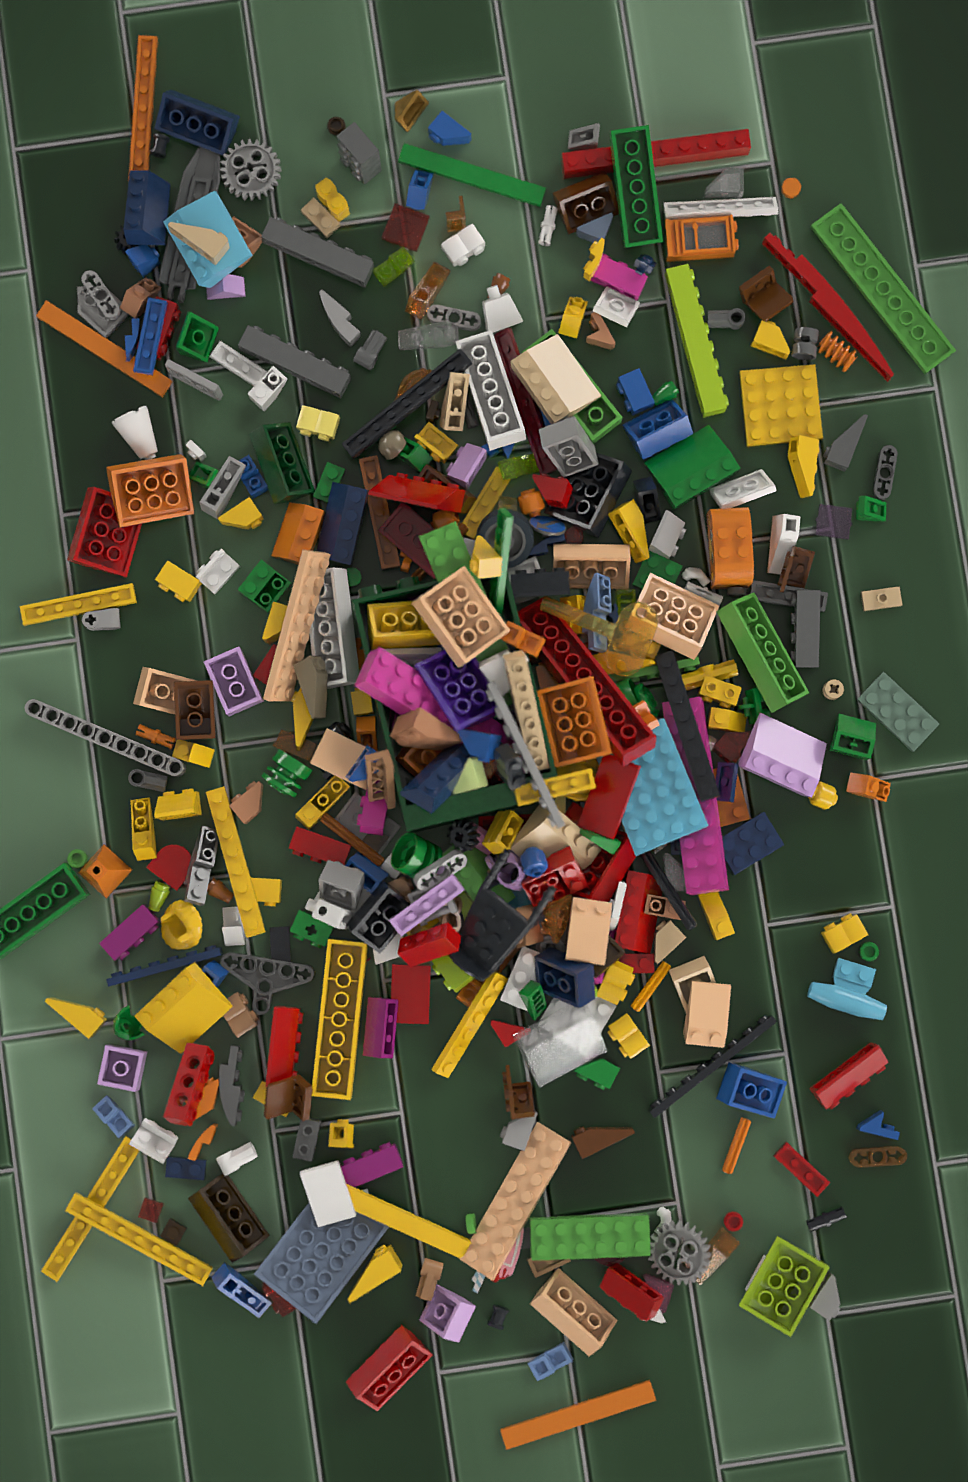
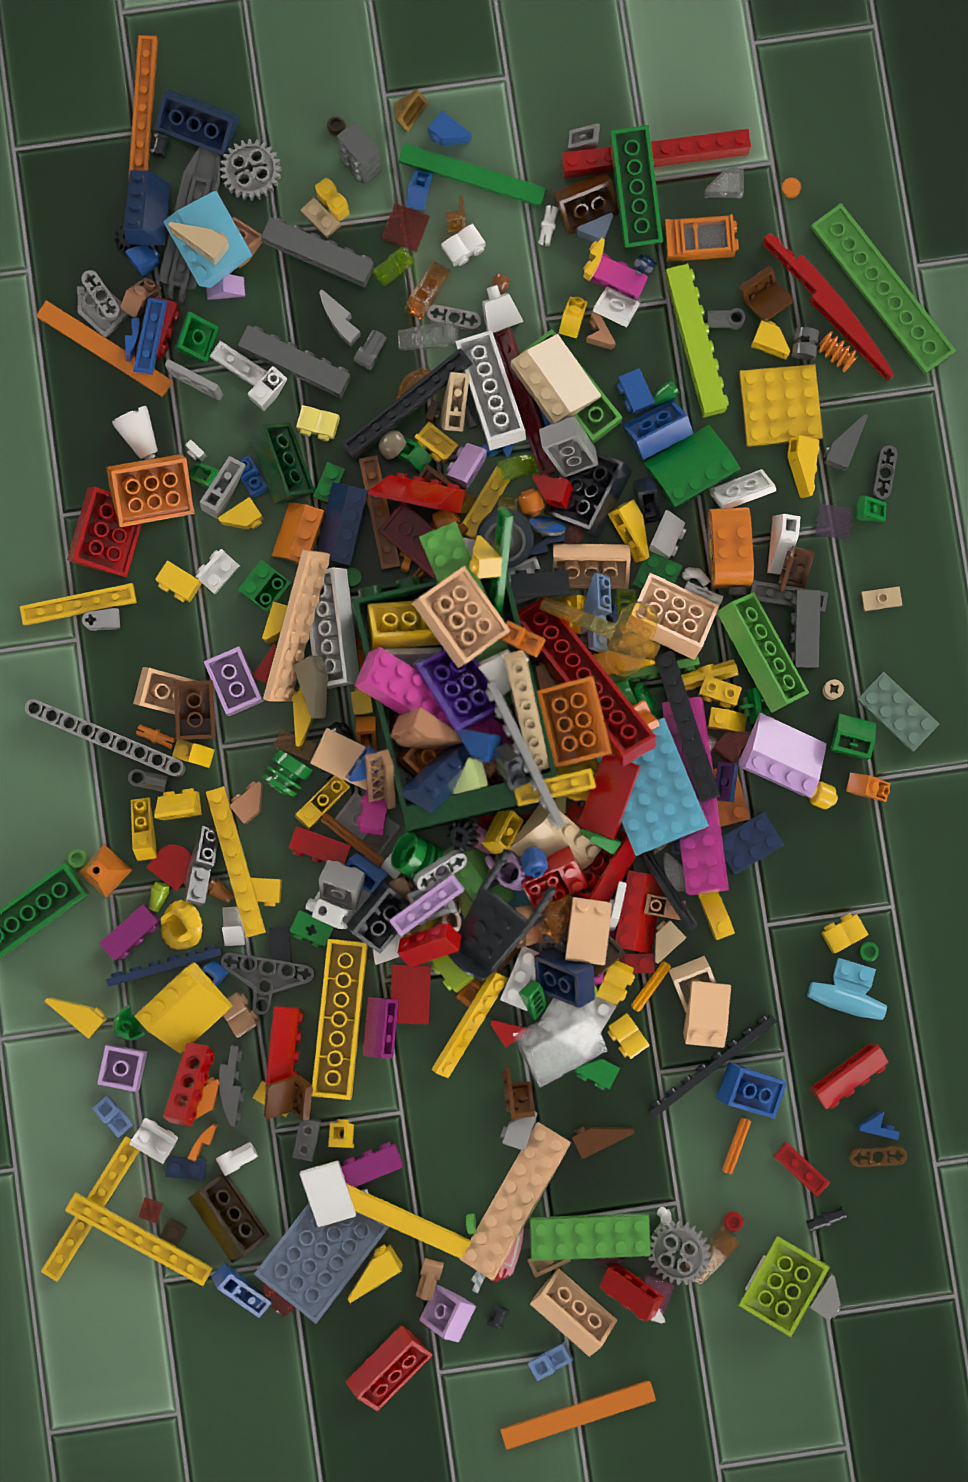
(714, 208): white plate -> none

